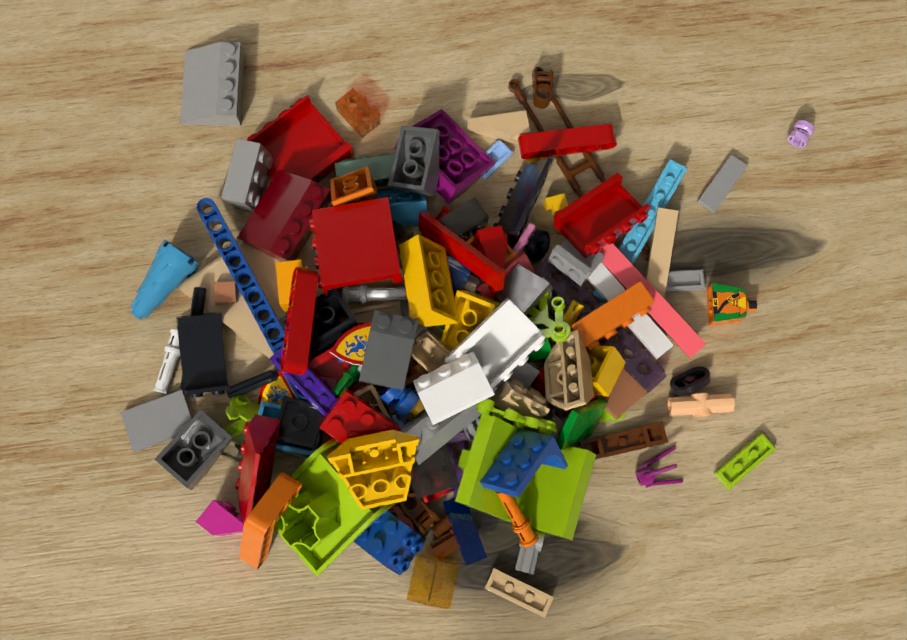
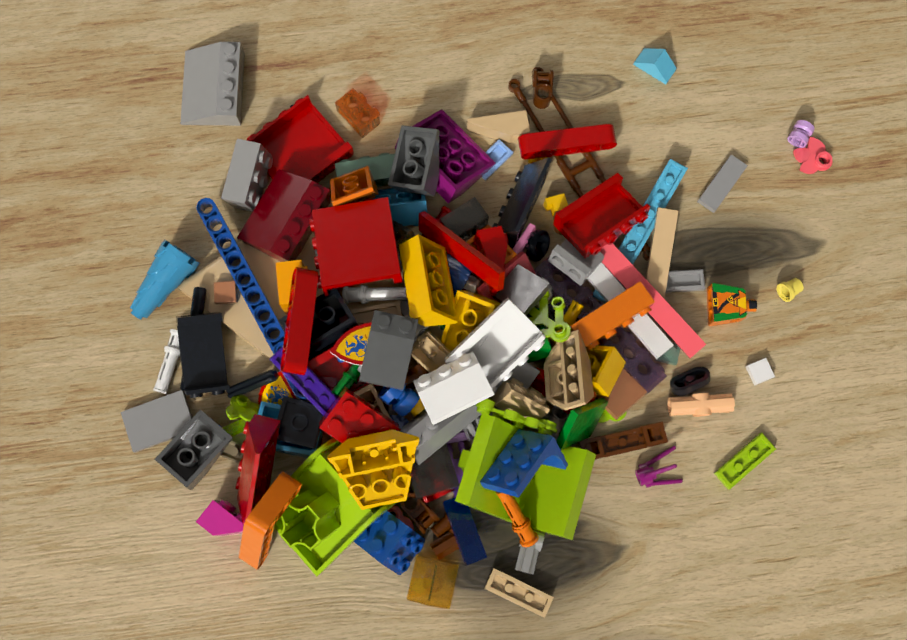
(656, 63): none -> medium azure slope
(670, 356): none -> sand green plate
(760, 371): none -> white tile
(789, 289): none -> light yellow piece
(811, 155): none -> coral plate

